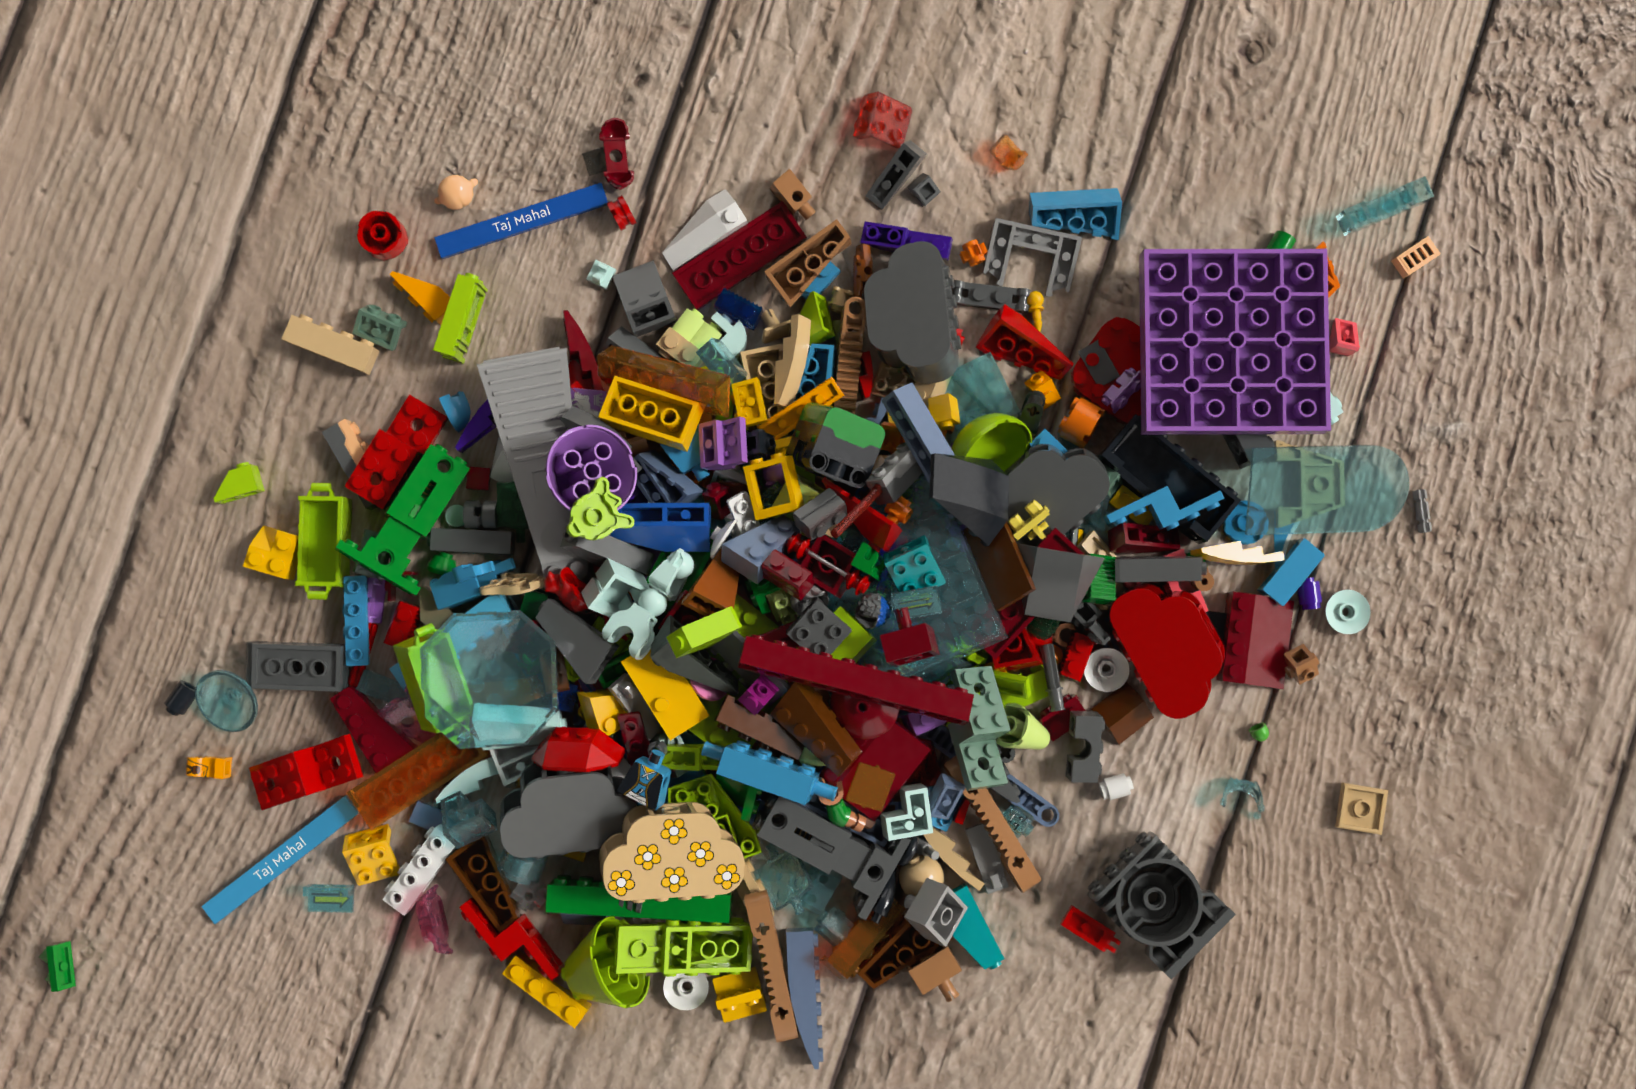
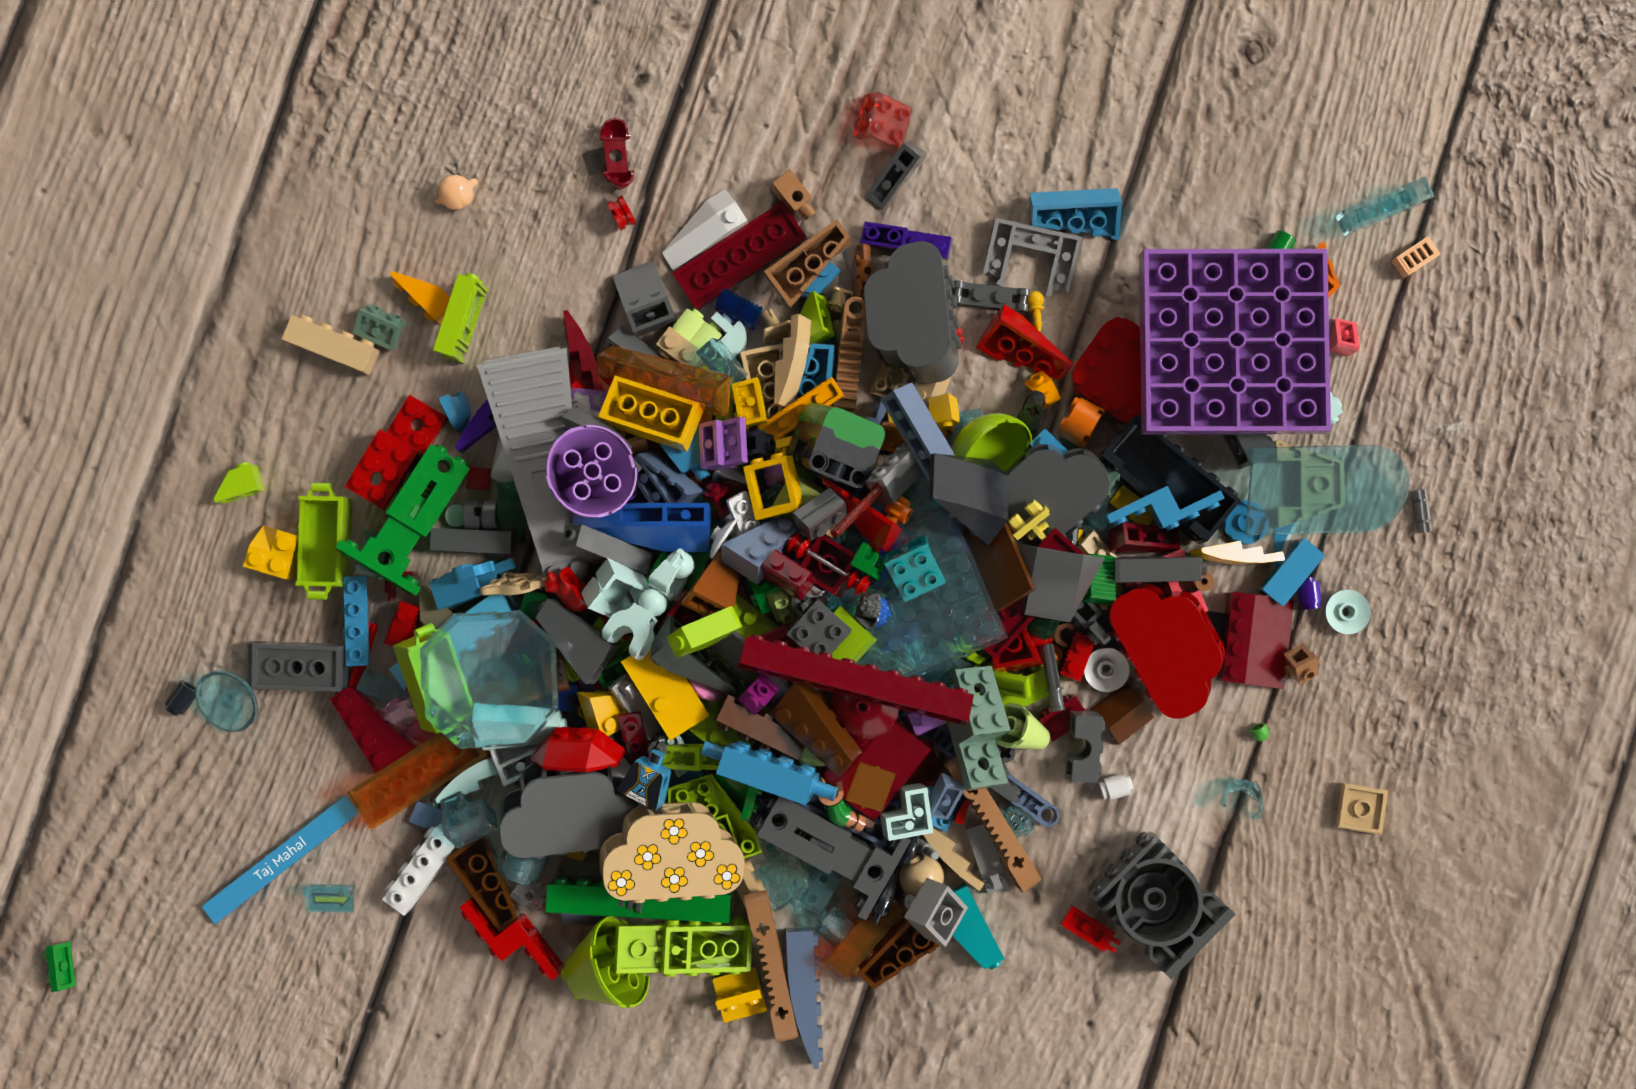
(209, 766): light orange leg -> none
(305, 772): red bracket -> none
(349, 449): piece -> none
(370, 855): yellow bracket -> none
(376, 599): medium lavender hinge -> none
(380, 247): red brick -> none
(433, 921): clear pink piece -> none
(441, 563): green cone -> none
(521, 221): blue tile -> none
(556, 998): yellow arch -> none
(596, 513): lime tile -> none
(601, 274): light aqua tile -> none
(686, 998): white dish -> none
(866, 380): red slope -> none
(909, 642): dark red brick -> none
(919, 601): clear light blue panel -> none
(924, 189): dark grey slope -> none
(936, 970): medium nougat brick -> none
(973, 253): orange gear -> none
(986, 385): clear light blue wedge -> none
(1008, 153): clear orange bracket -> none
(1105, 370): dark grey sticker -> none
(1118, 397): medium lavender hinge -> none

